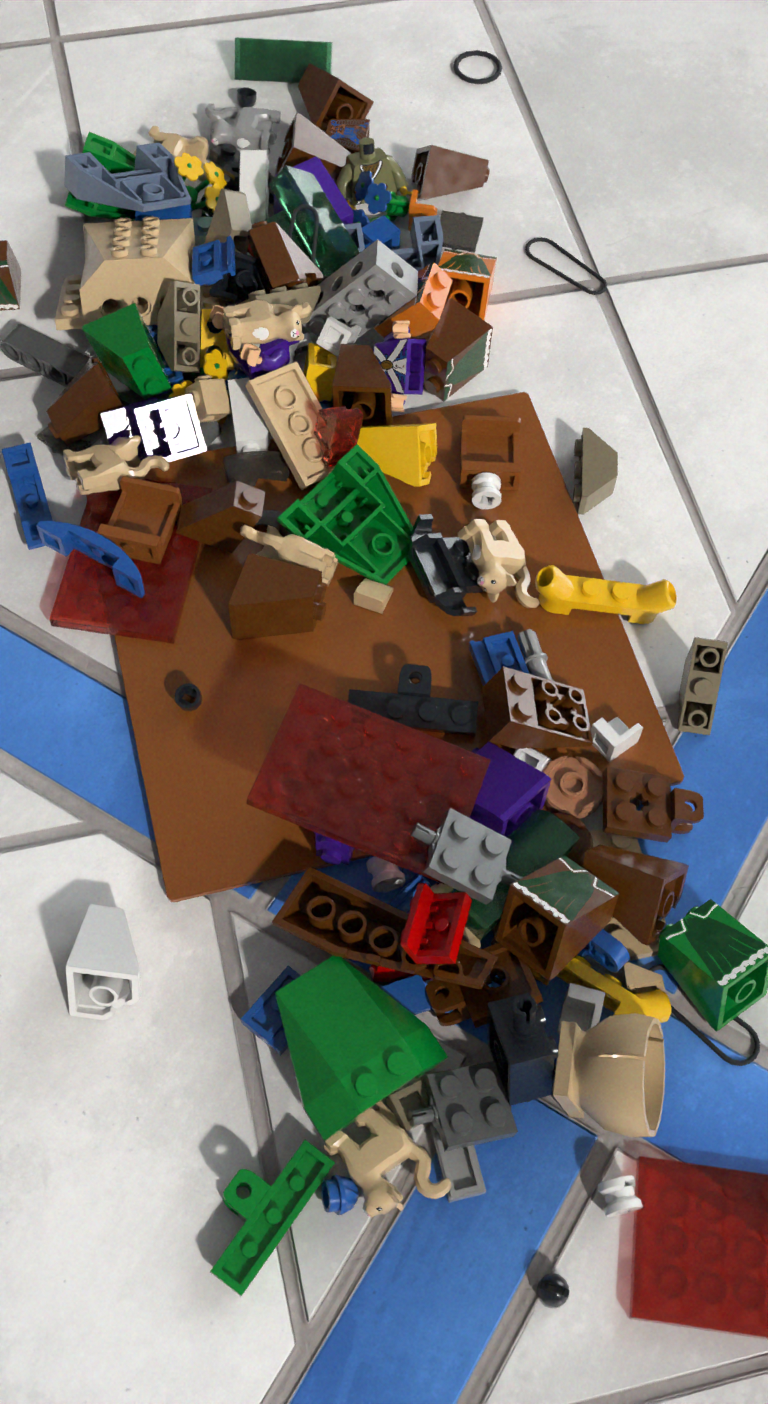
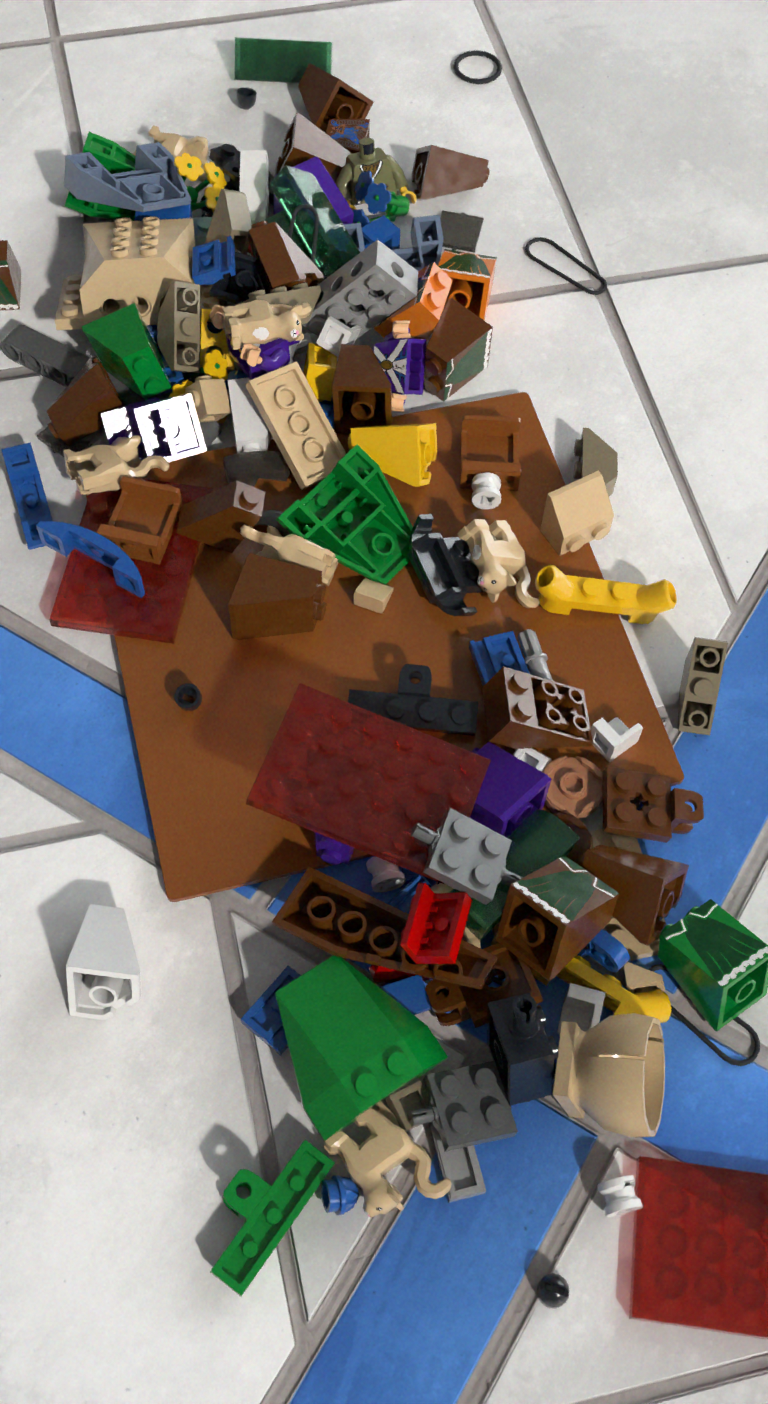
(250, 130): light grey animal -> none
(337, 432): clear red brick -> none
(419, 210): orange panel -> none
(577, 514): none -> tan slope

